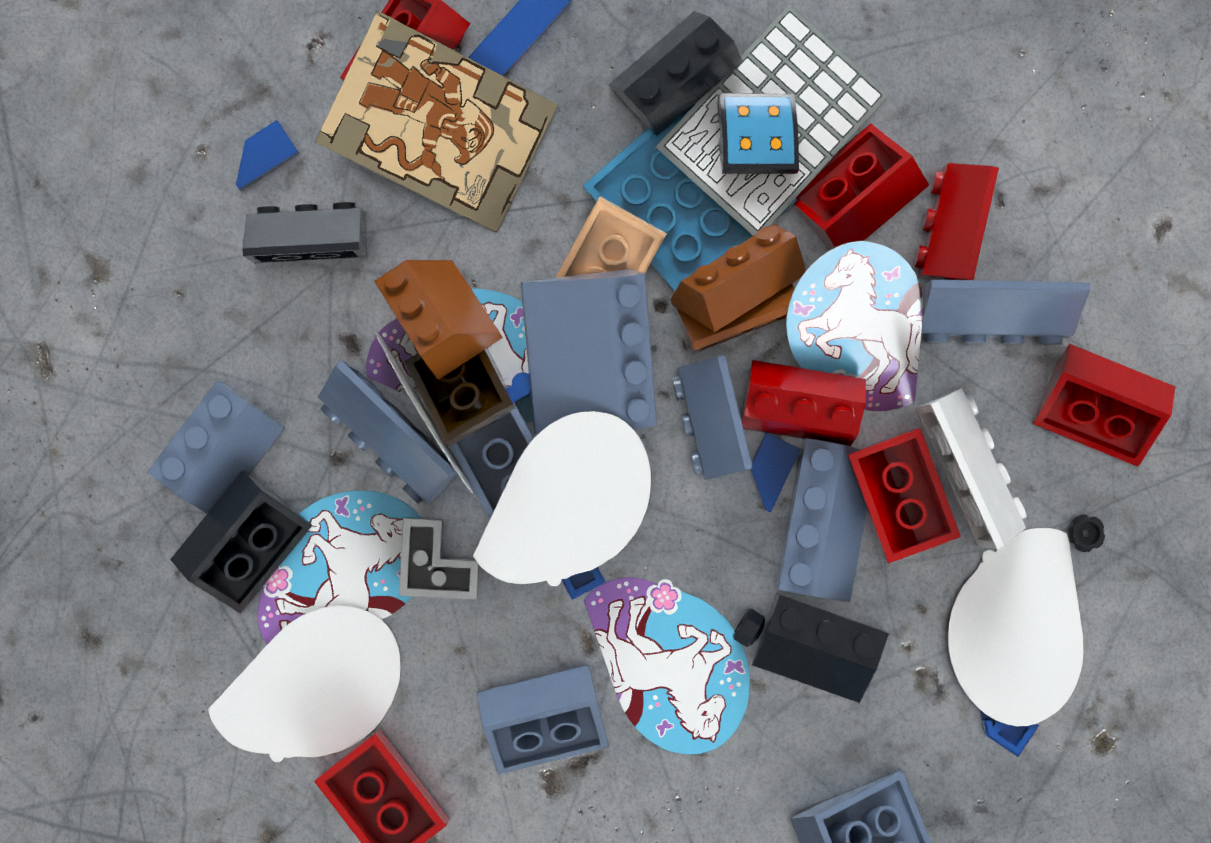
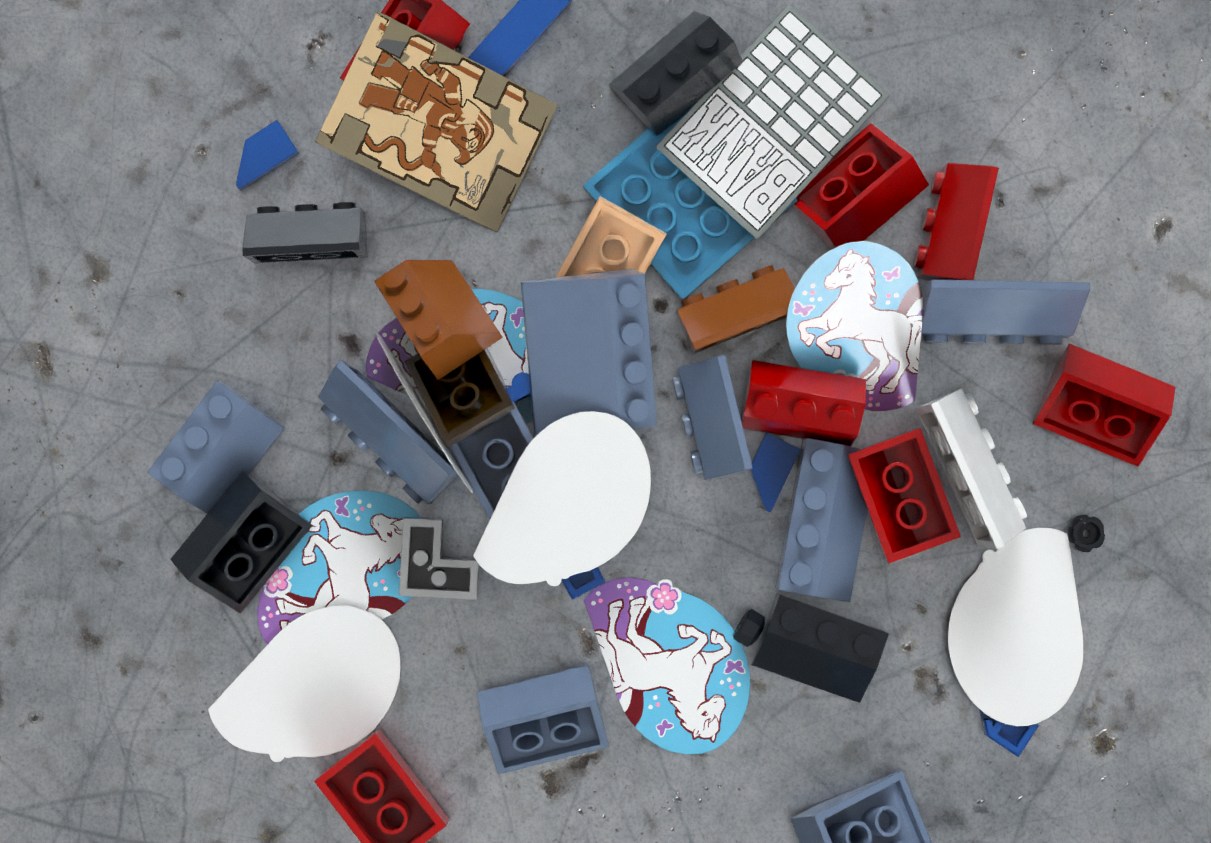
(741, 278): dark orange slope -> none
(758, 133): dark azure slope -> none

